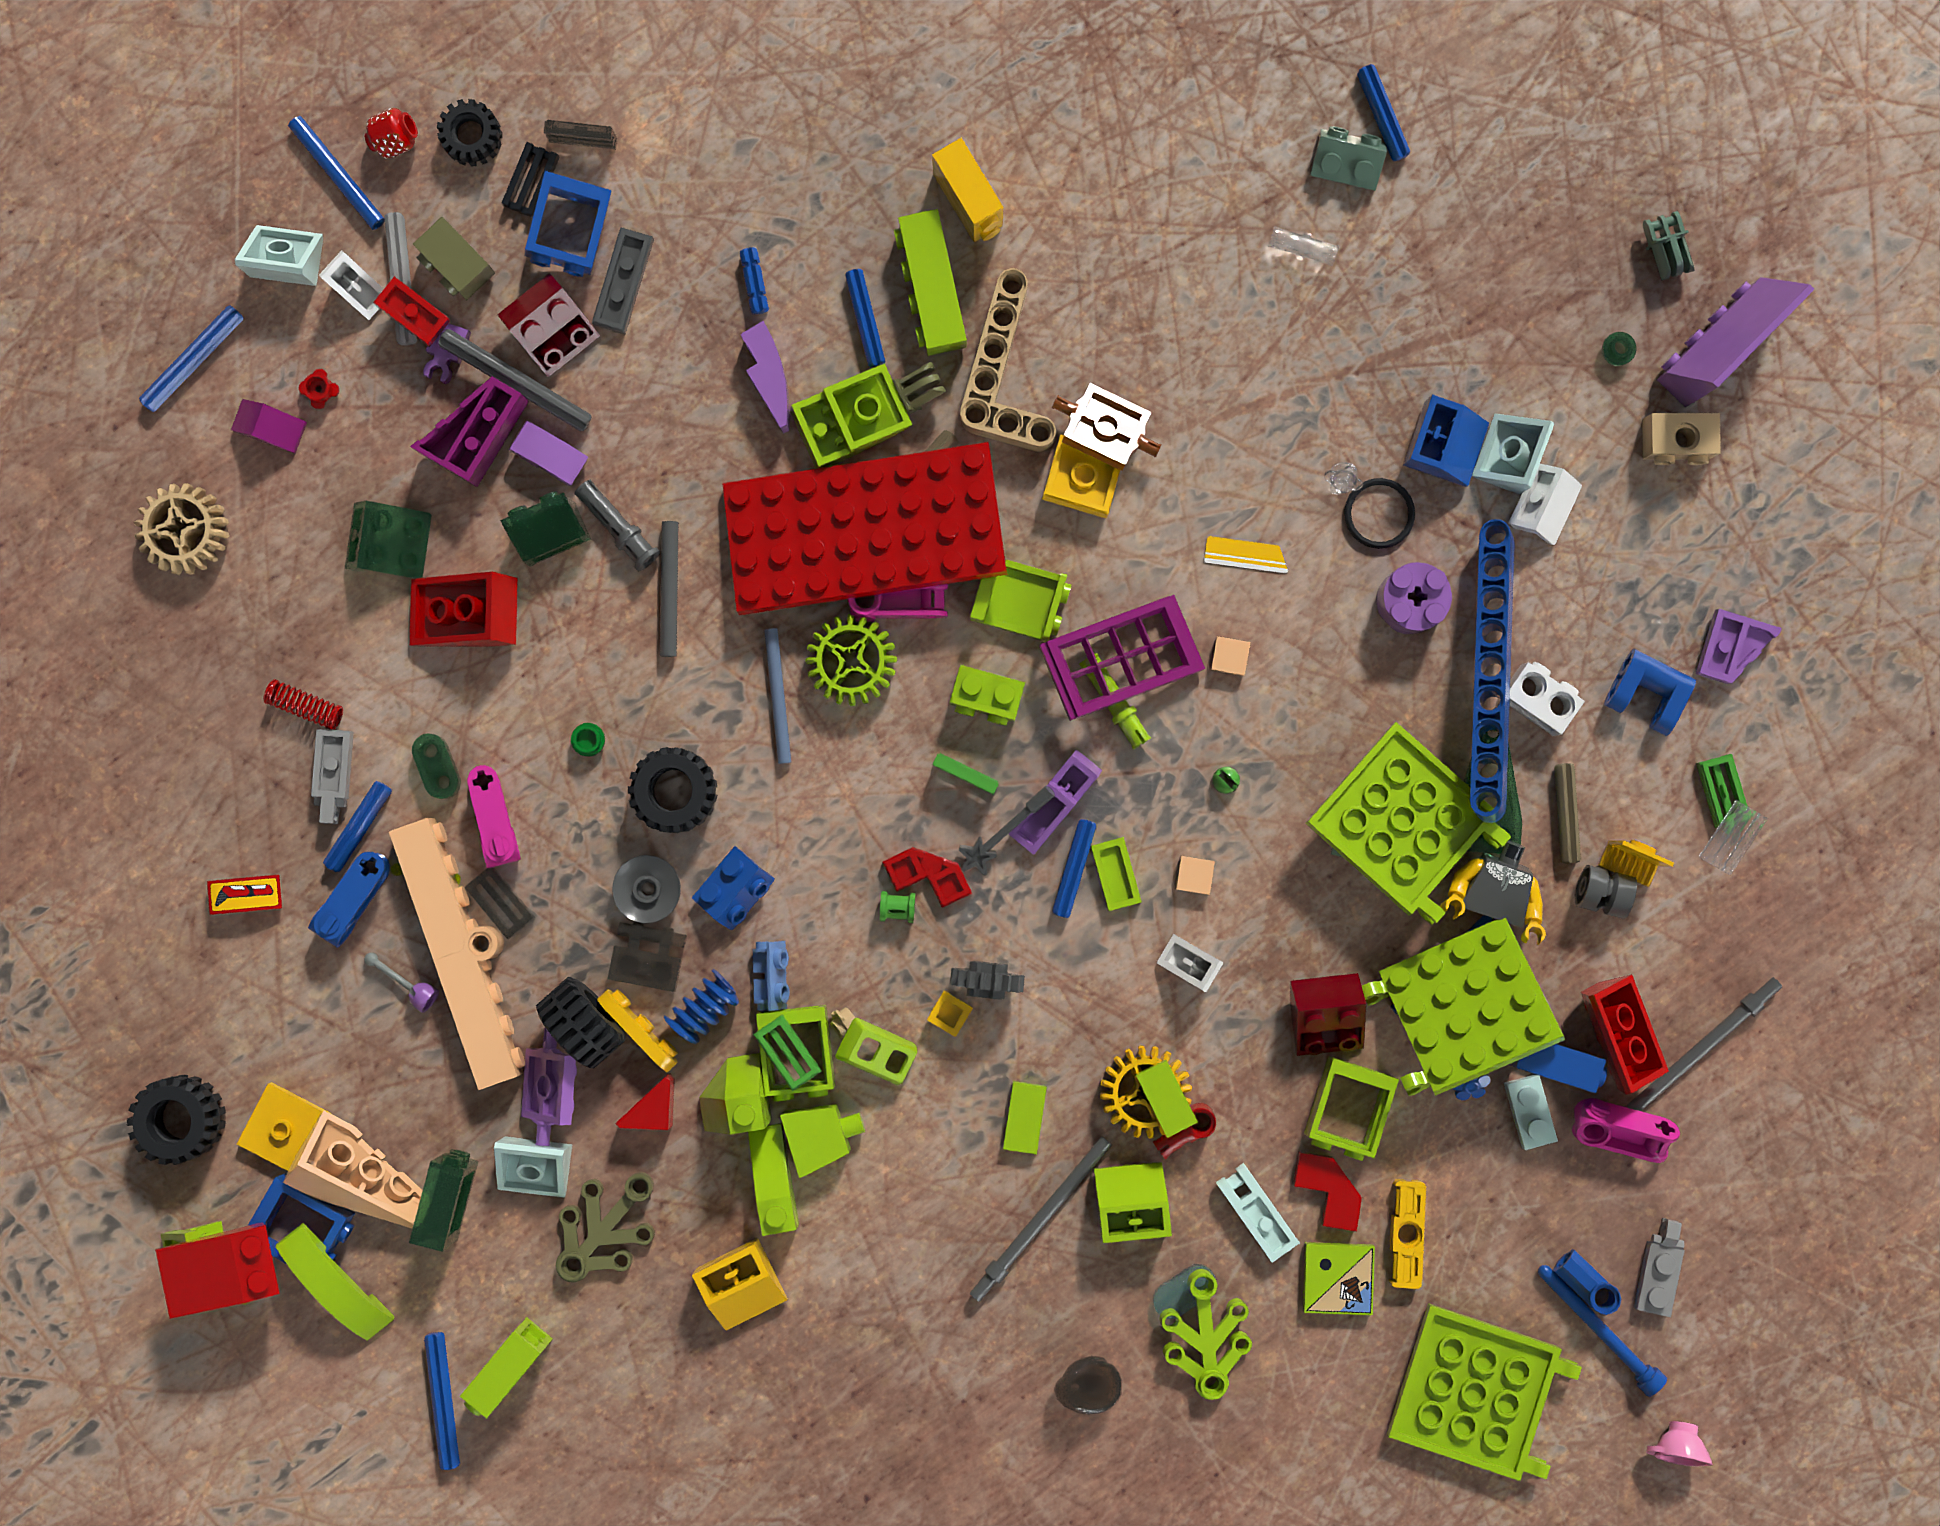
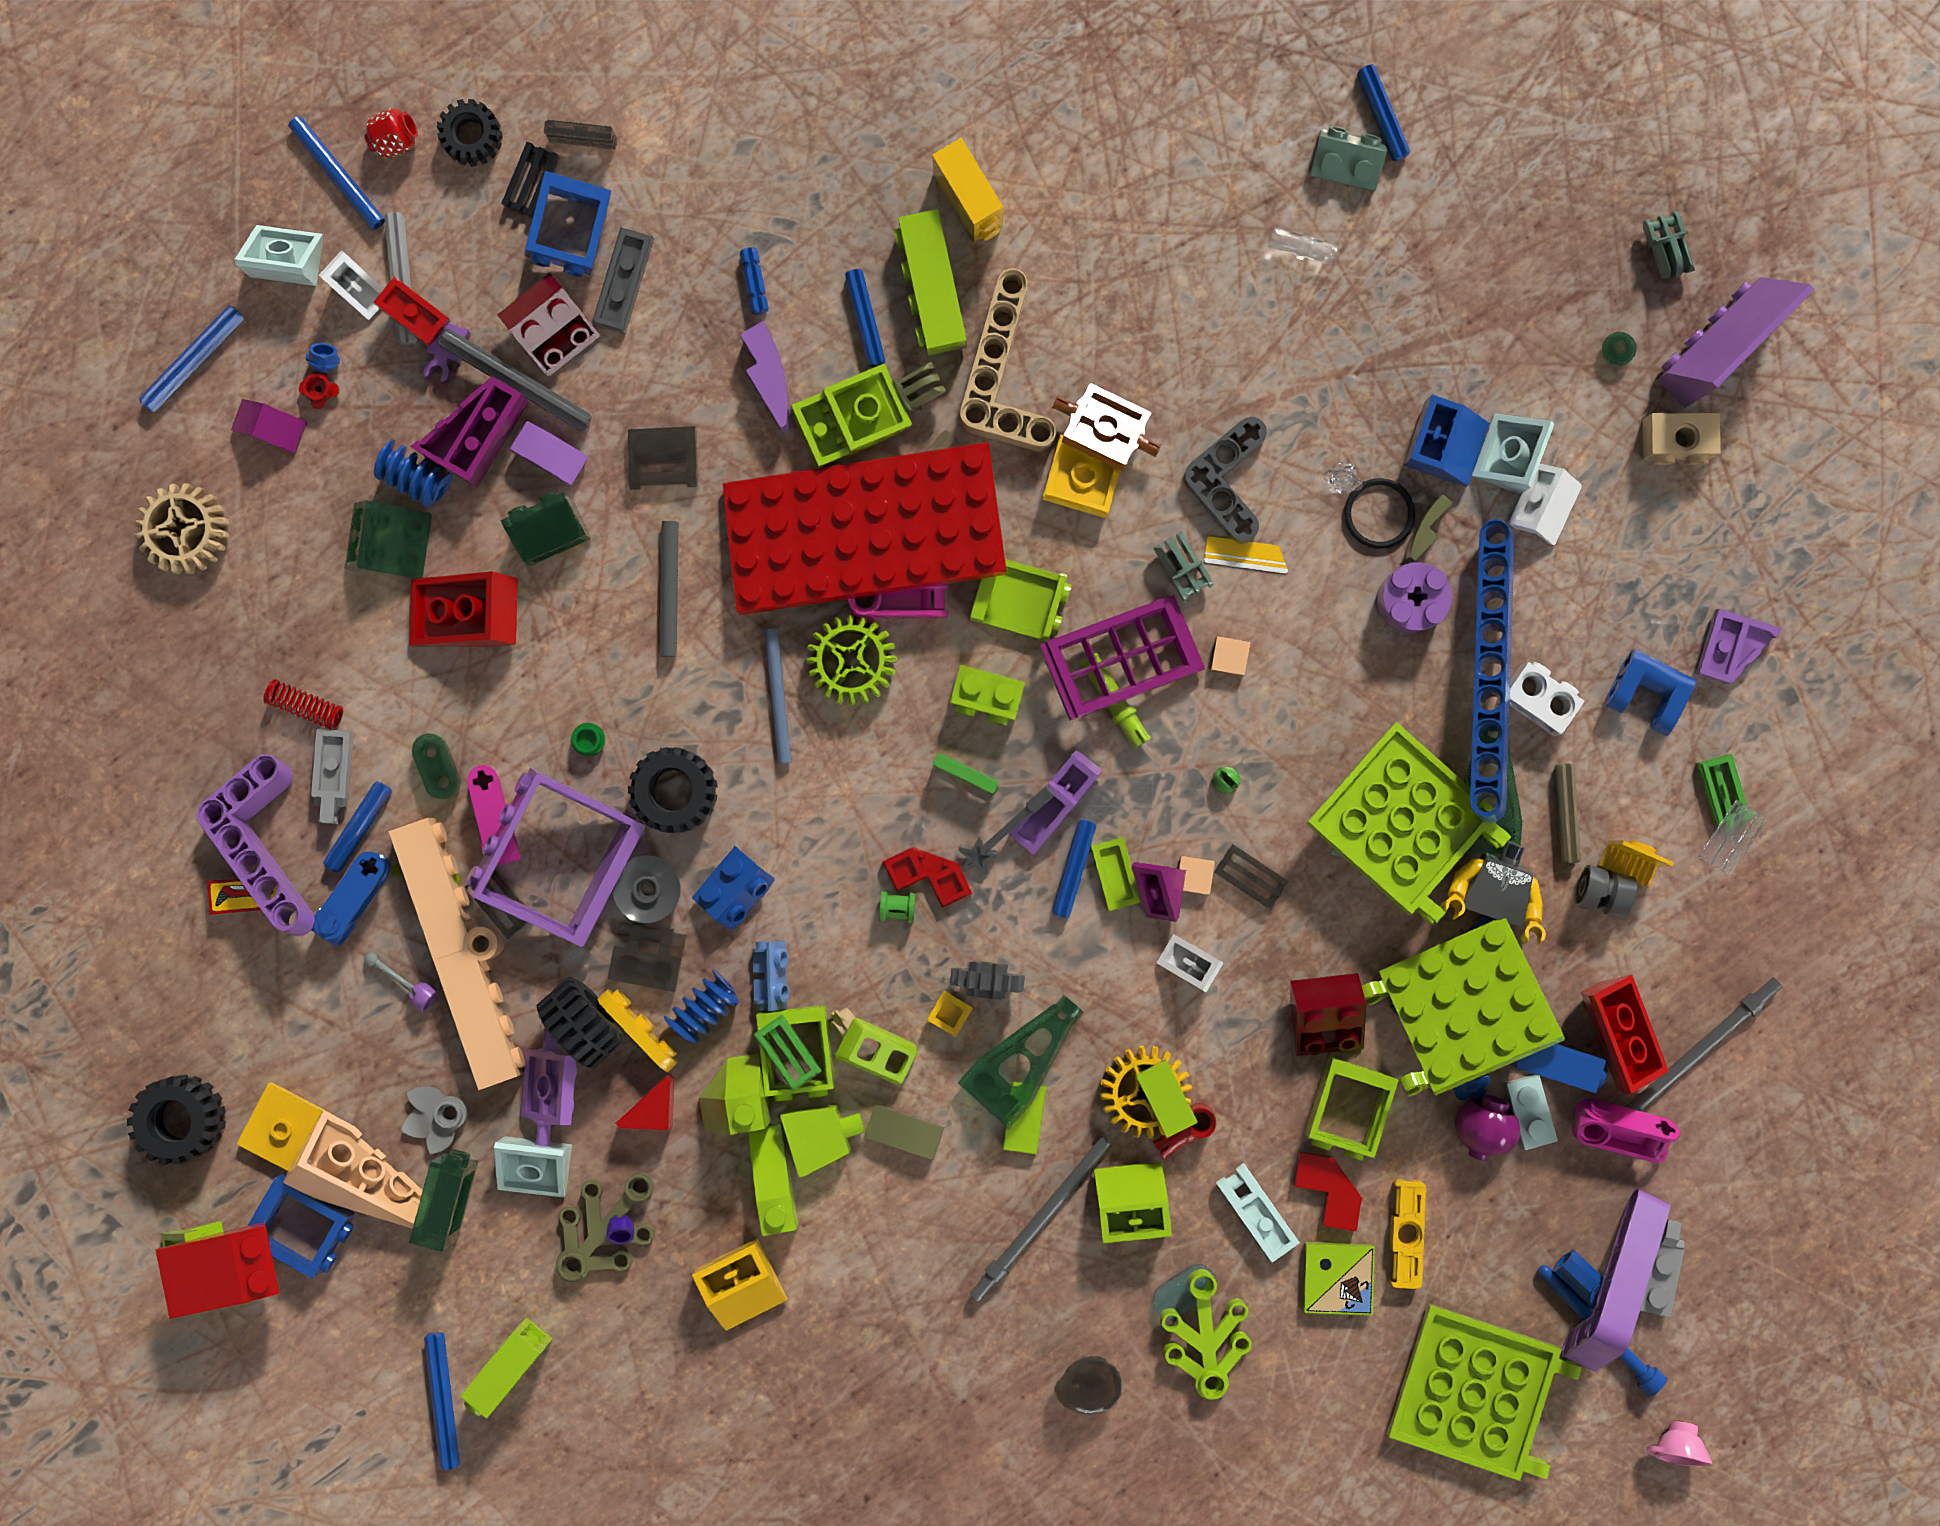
(250, 848): none -> medium lavender beam
(322, 357): none -> blue plate
(331, 1285): lime slope -> none
(409, 476): none -> blue piece
(430, 1118): none -> light grey plate
(453, 258): olive brick -> none
(602, 882): none -> medium lavender window
(620, 1230): none -> dark purple hinge
(626, 536): dark grey pin -> none
(662, 447): none -> clear smoke plate
(904, 1132): none -> olive slope
(997, 1094): none -> clear green plate
(1159, 890): none -> magenta slope
(1183, 567): none -> sand green arm
(1217, 470): none -> dark grey beam
(1275, 892): none -> clear smoke tile
(1422, 535): none -> olive slope
(1487, 1127): none -> magenta plant
(1620, 1298): none -> medium lavender beam

